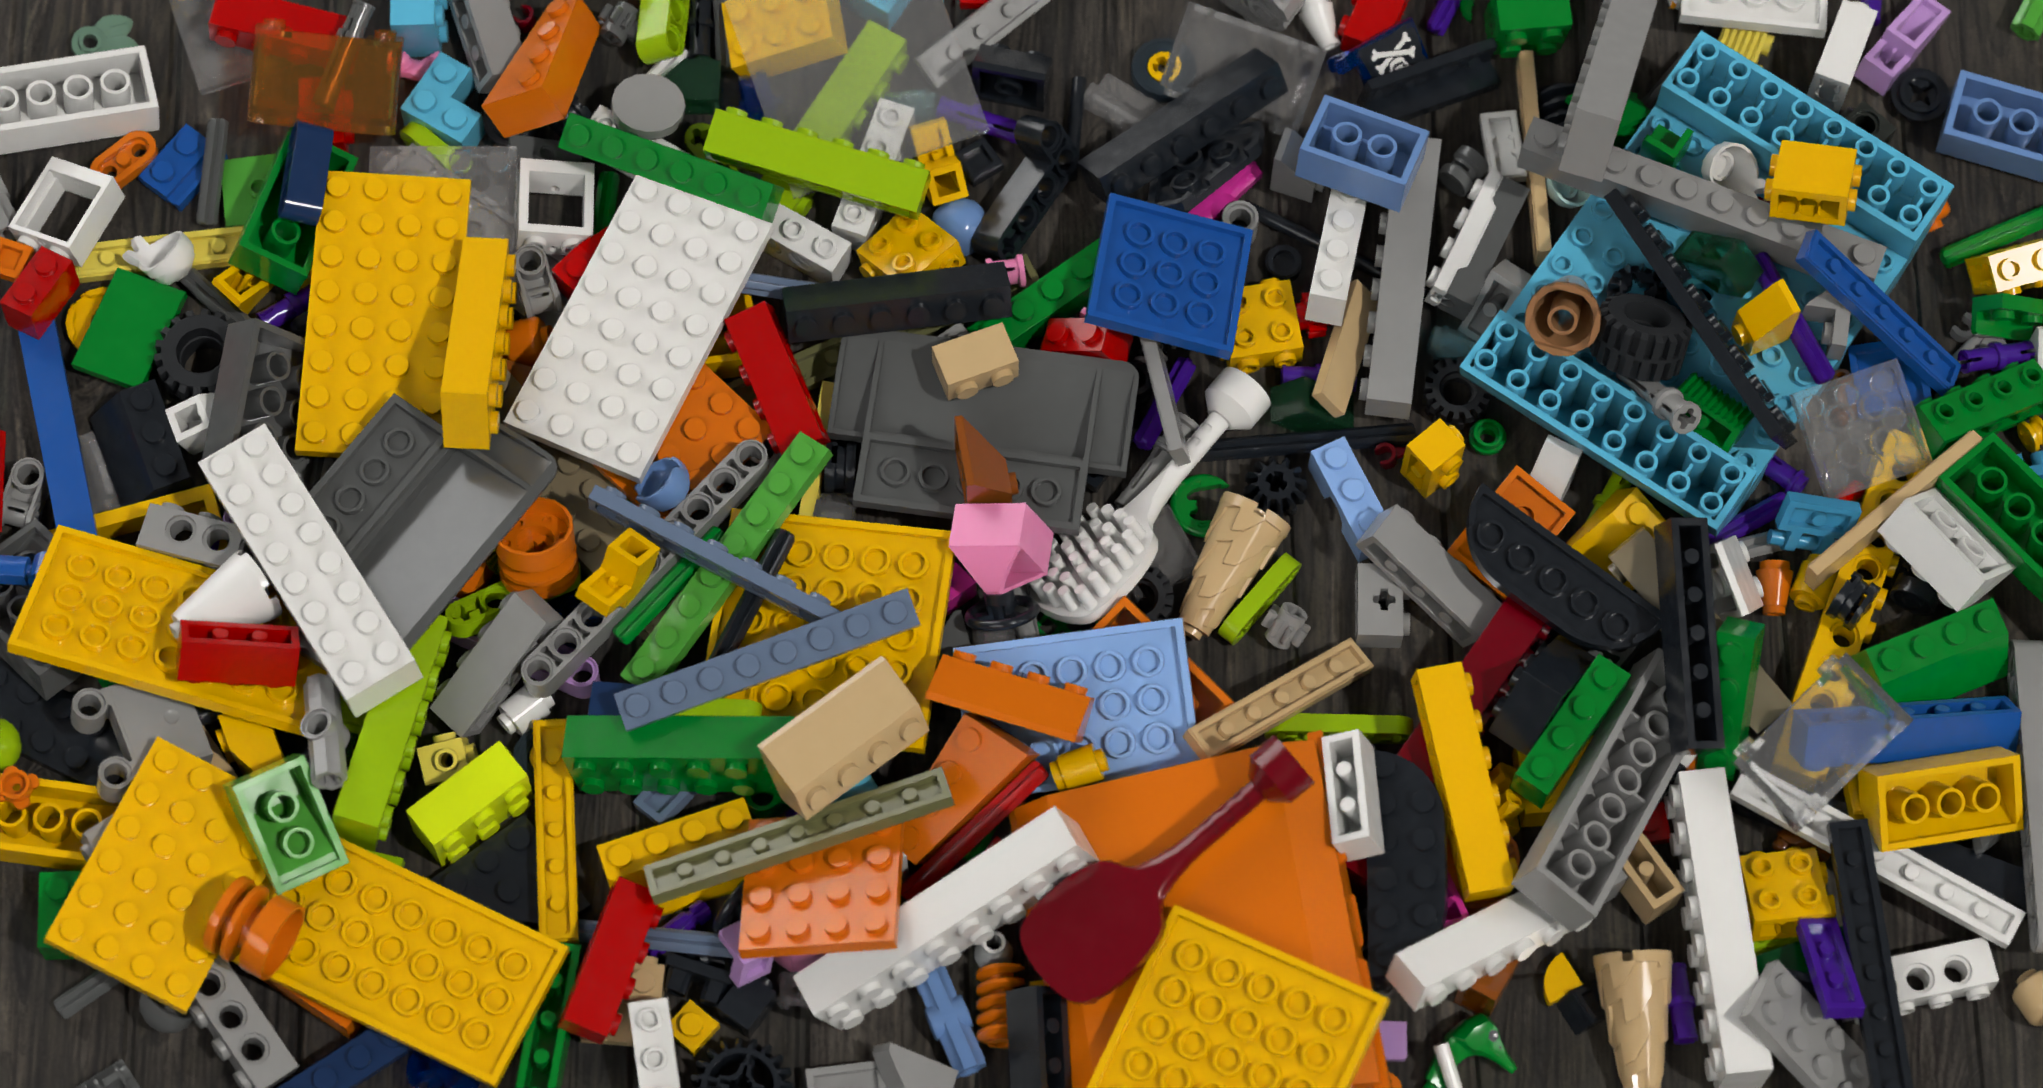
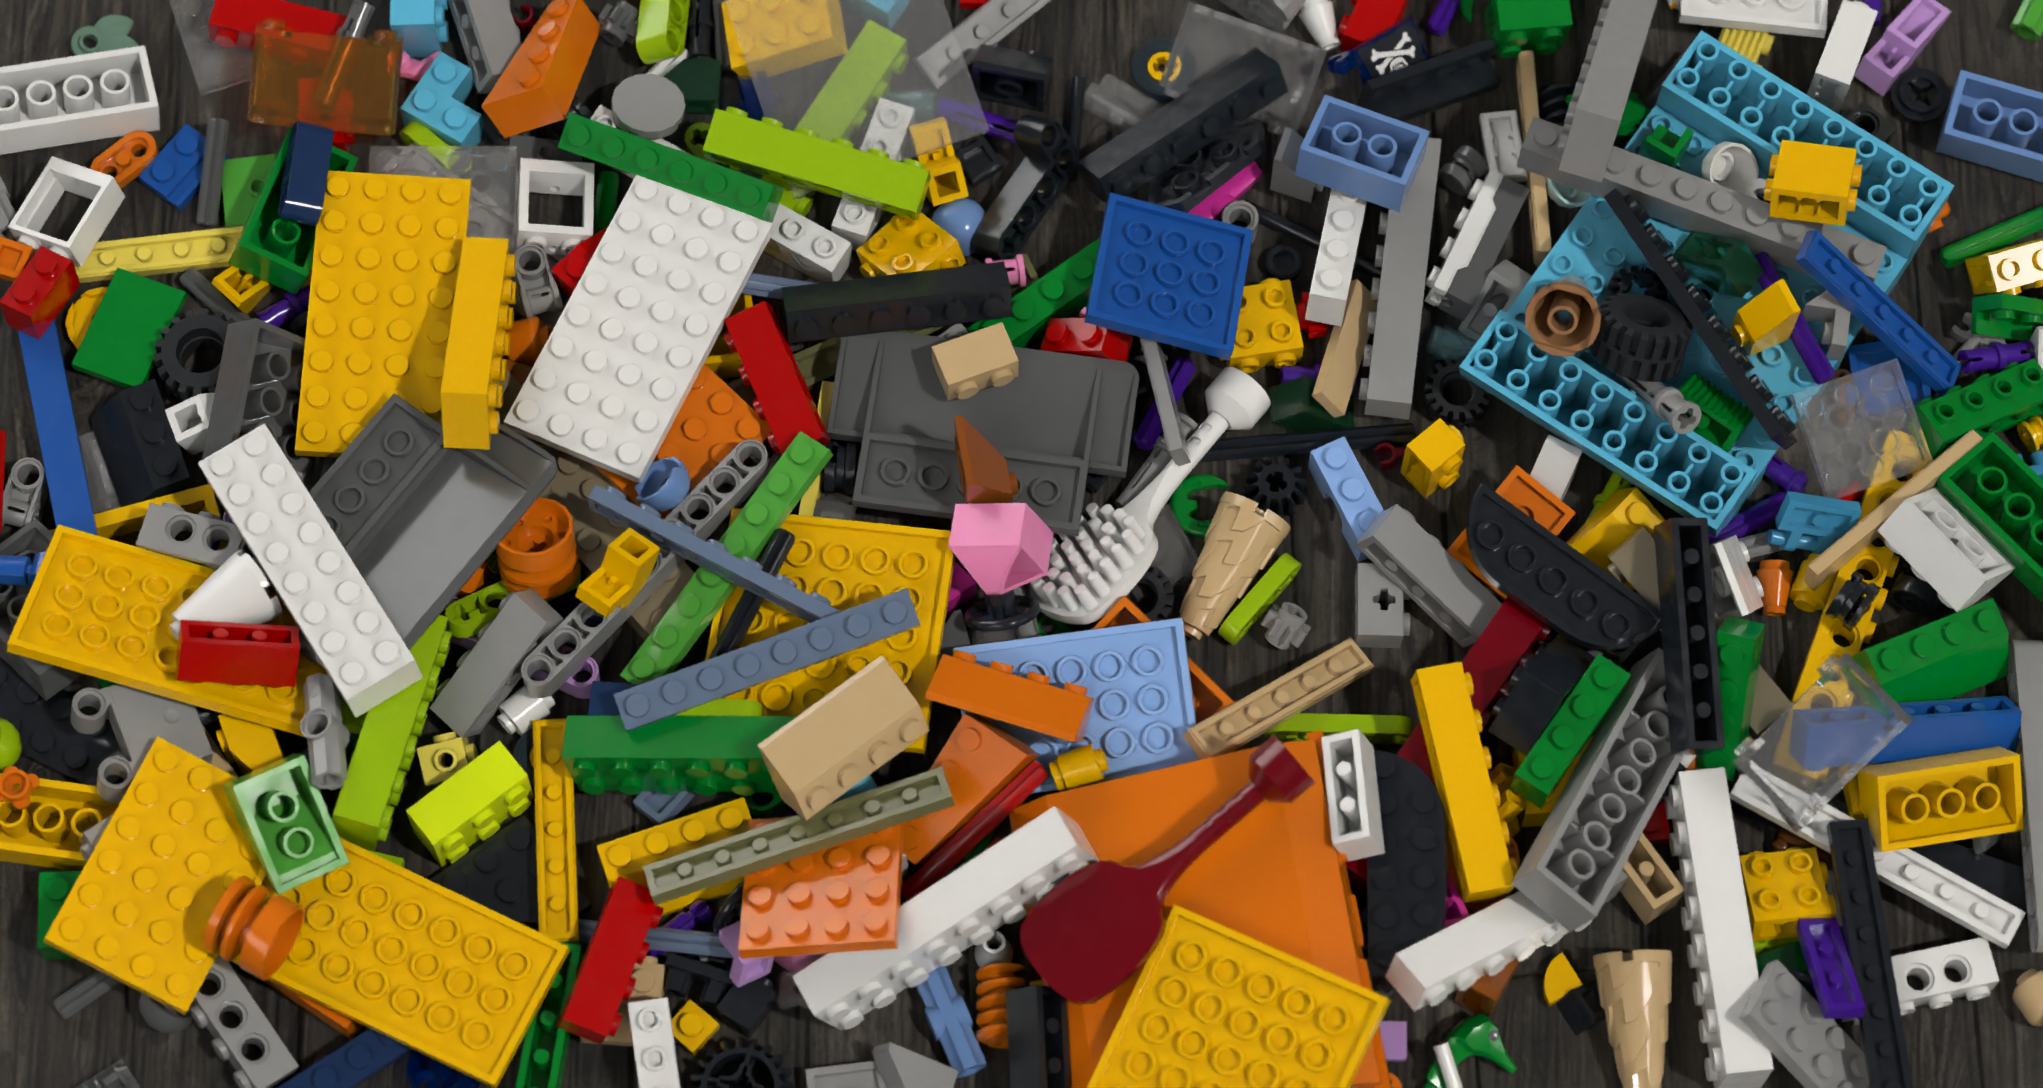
(163, 260): white piece -> none
(659, 595): green axle -> none
(1490, 427): green plate -> none
(1682, 1007): dark purple pin -> none

